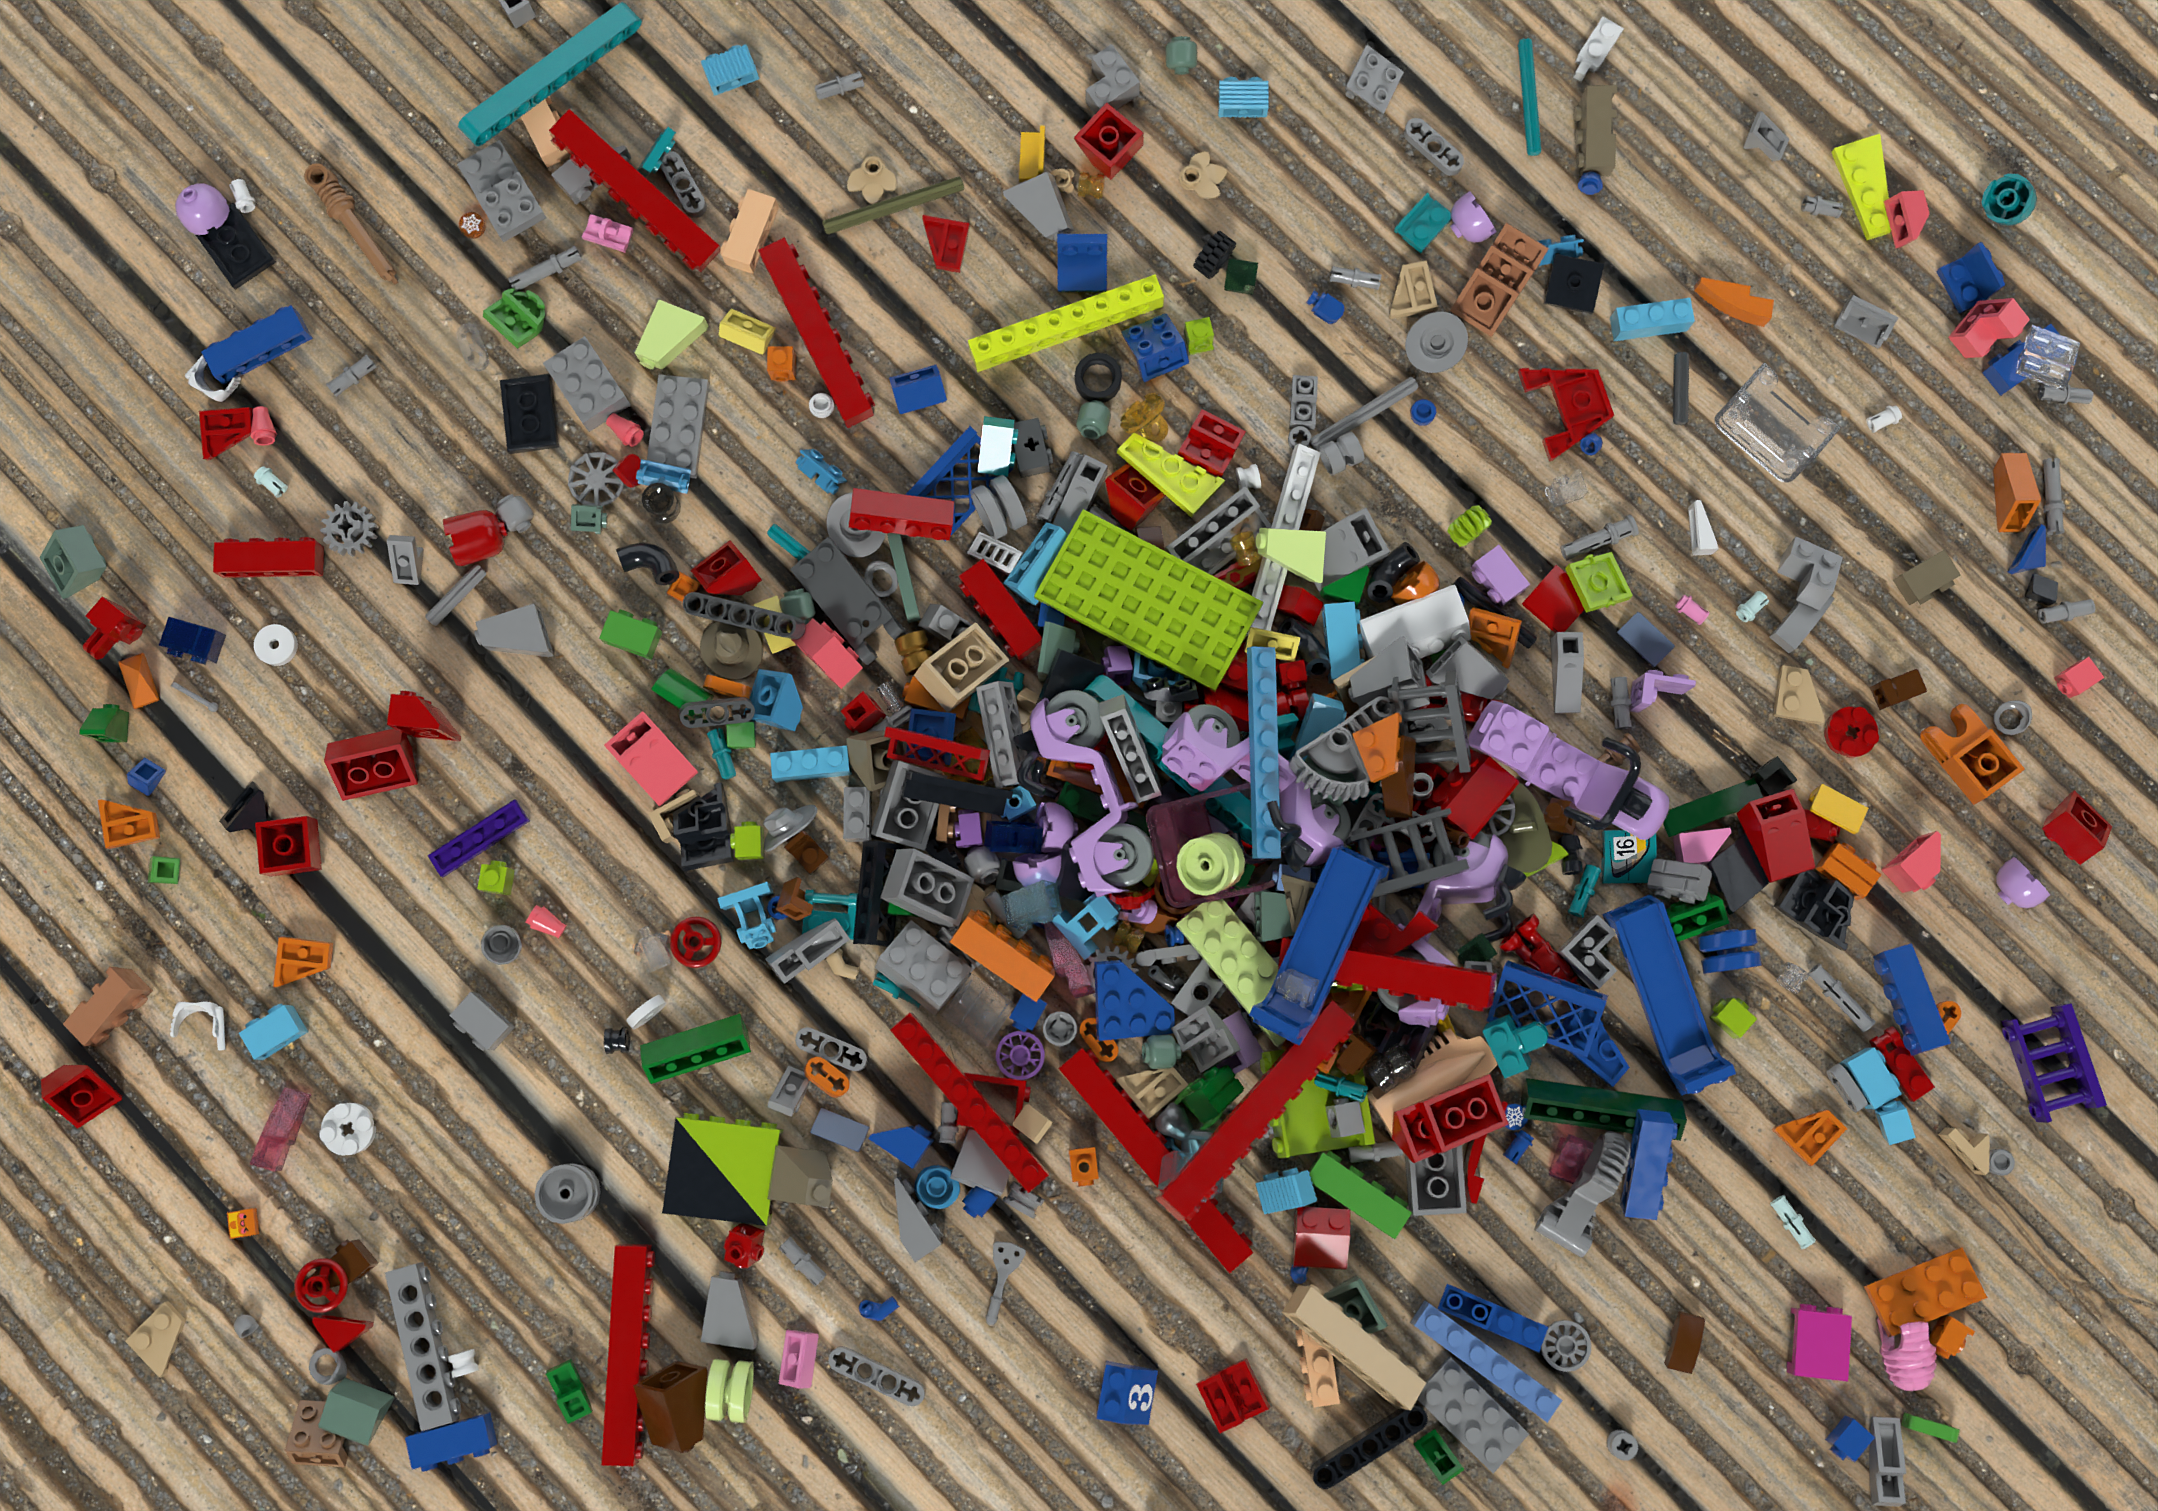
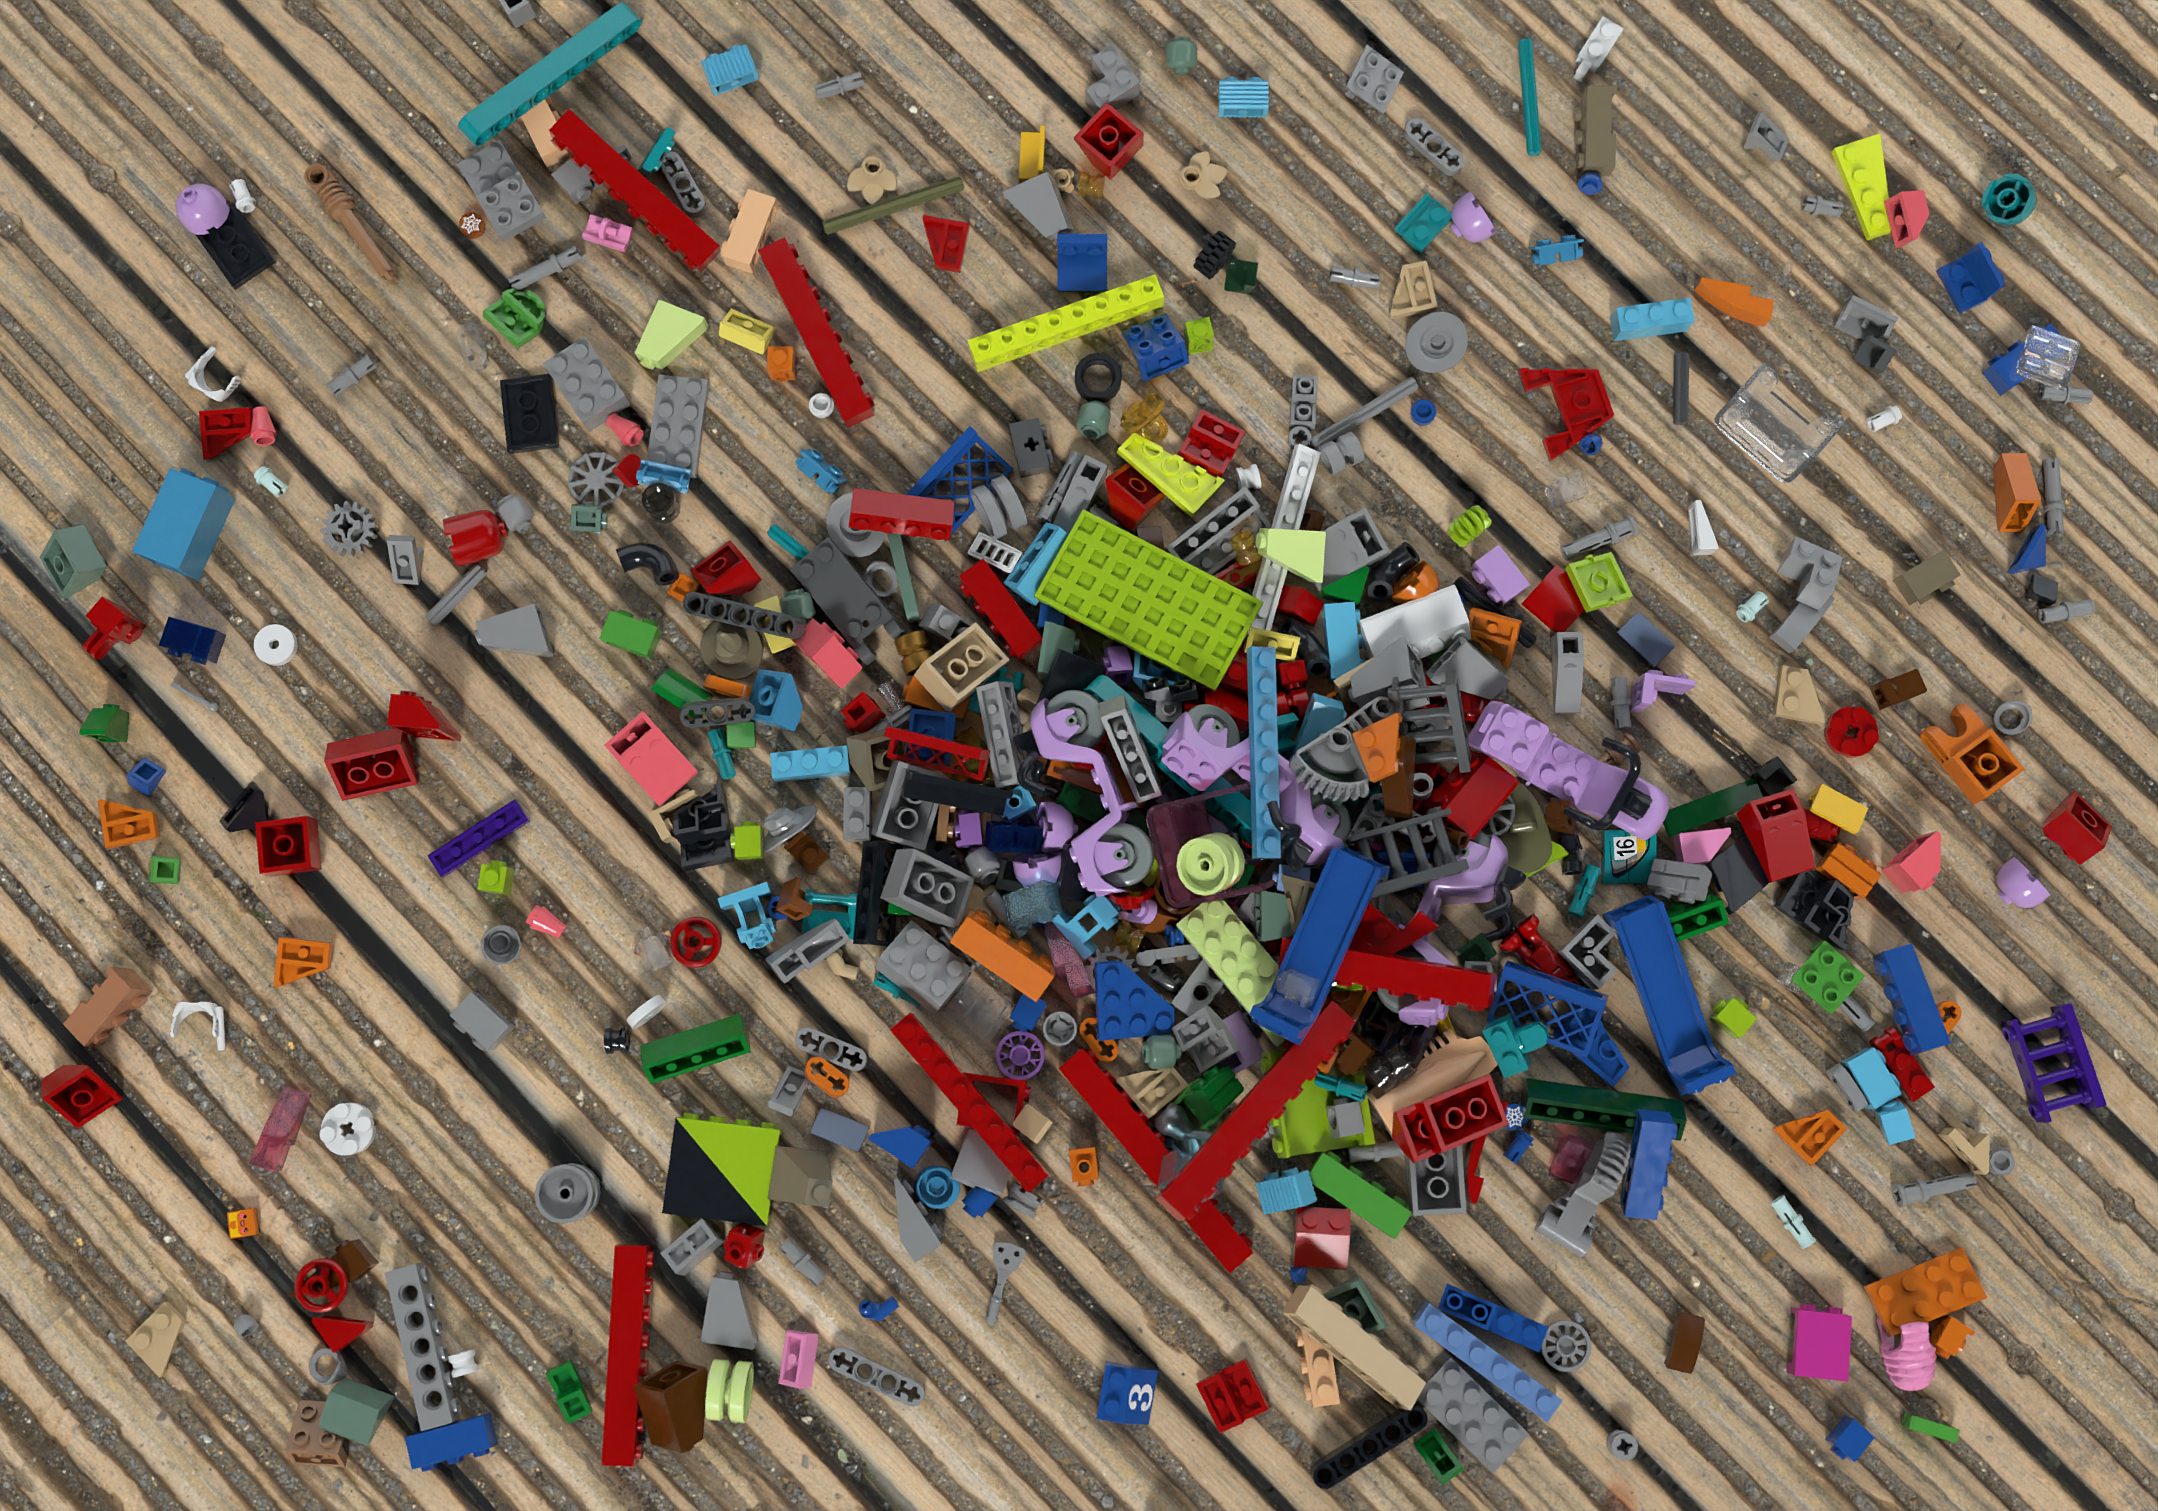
(139, 681): orange slope -> none
(184, 523): none -> dark azure brick
(256, 344): blue brick -> none
(268, 558): red brick -> none
(273, 1031): medium azure brick -> none
(692, 1247): none -> light grey hinge
(918, 389): blue panel -> none
(948, 1123): light grey pin -> none
(995, 448): brick -> none
(1326, 307): blue arm -> none
(1499, 279): nougat slope -> none
(1573, 283): black plate -> none
(1692, 609): bright pink pin -> none
(1729, 950): blue wheel -> none
(1827, 976): none -> bright green bracket
(1874, 354): none -> dark grey panel
(1886, 1462): light grey slope -> none
(1923, 1190): none -> light grey pin
(1986, 324): coral brick -> none
(2078, 677): coral brick -> none

